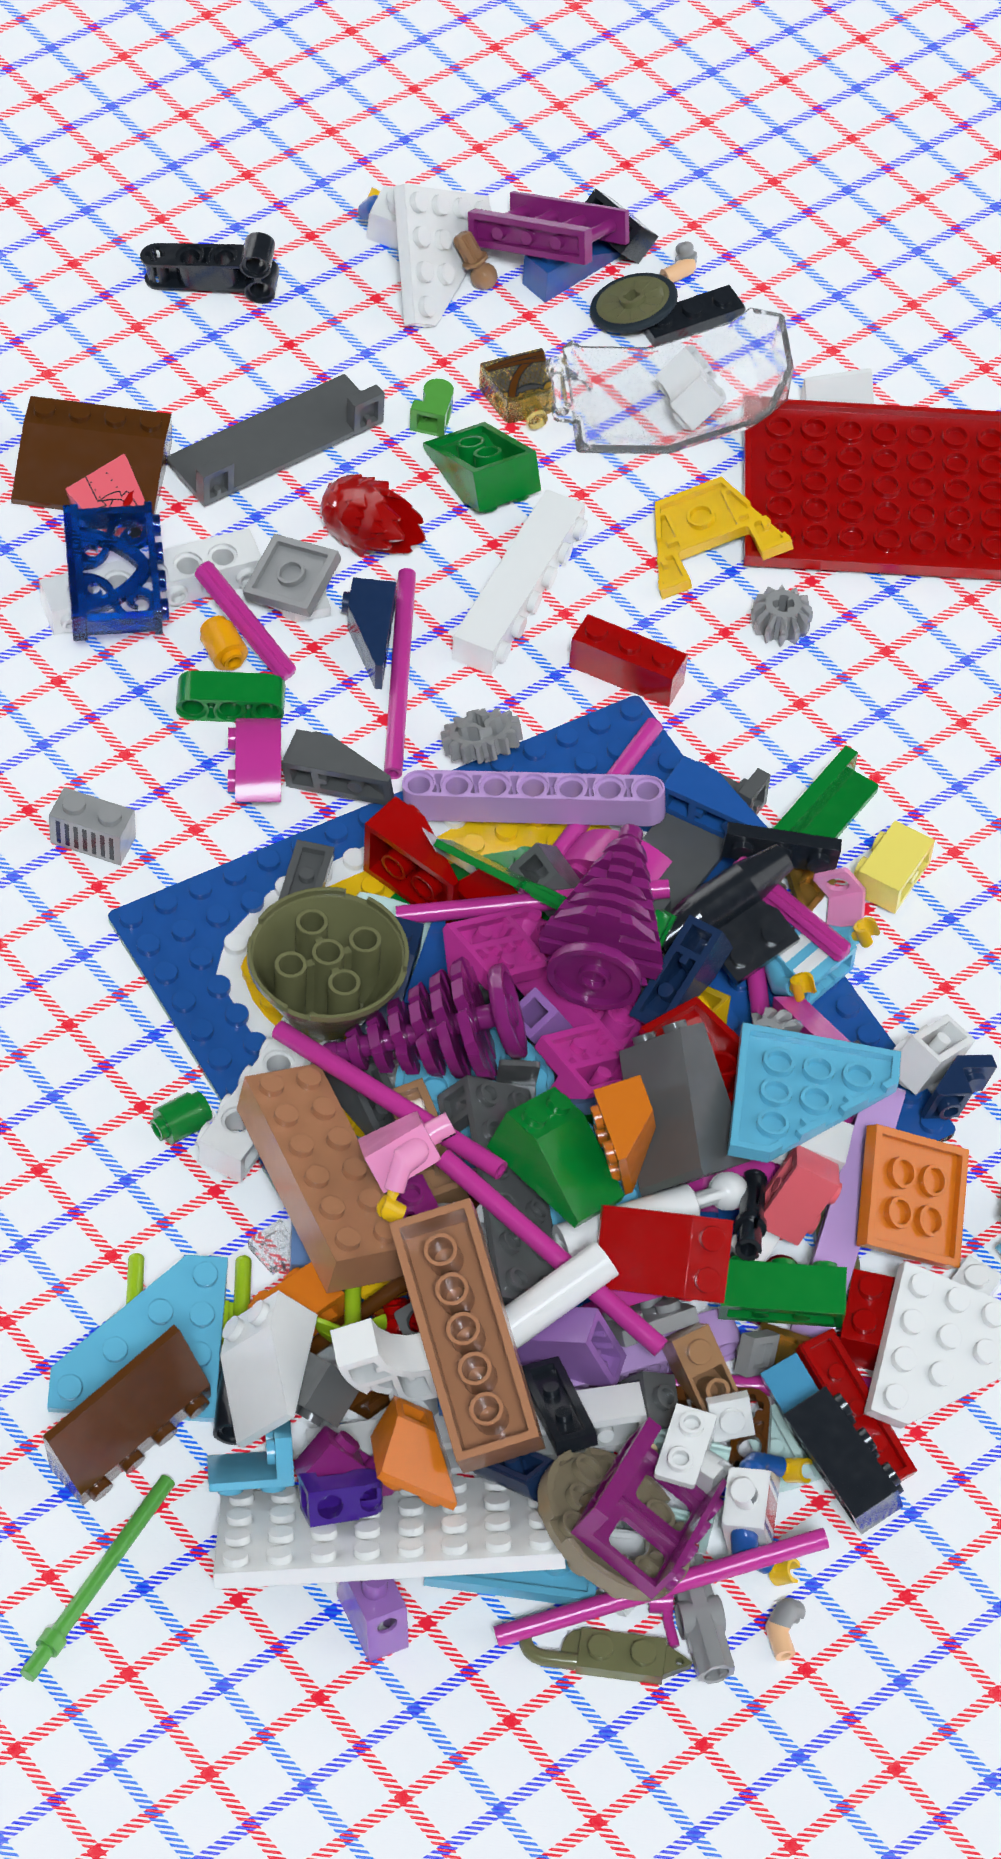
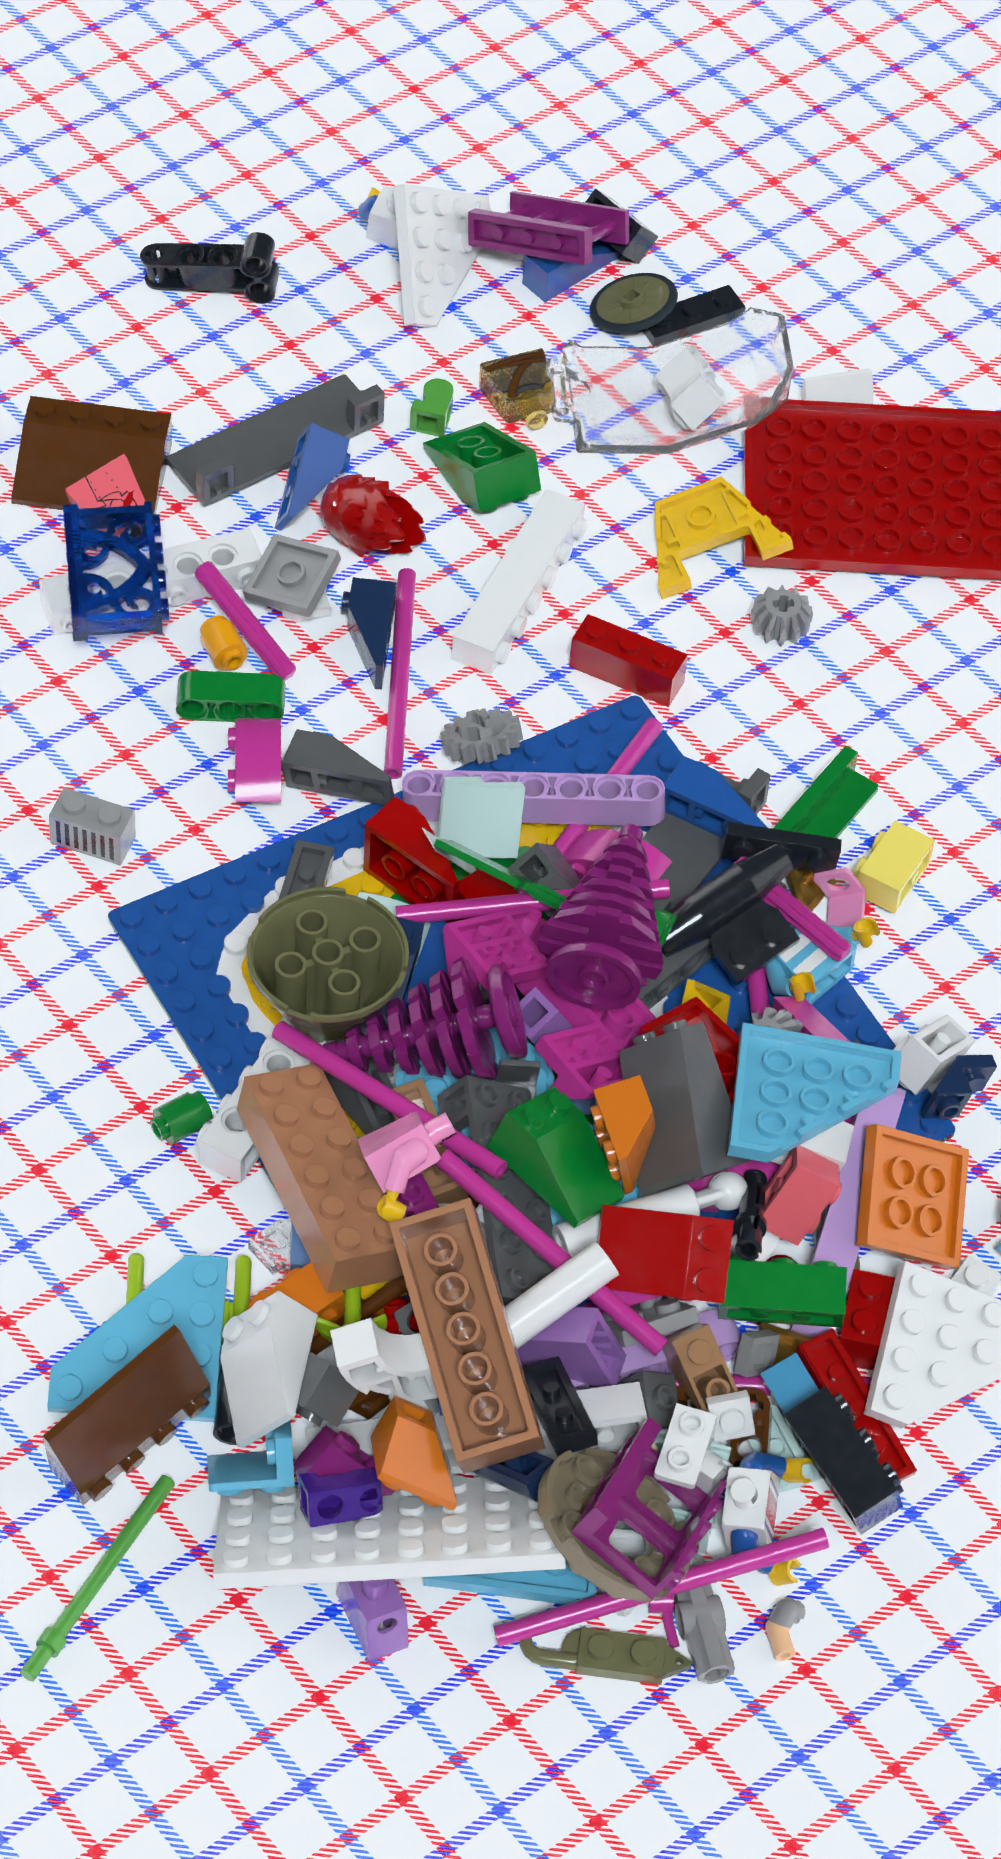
(314, 464): none -> blue slope
(482, 274): medium nougat axle -> none
(482, 815): none -> light aqua slope
(684, 262): light nougat arm -> none
(686, 971): dark blue slope -> none

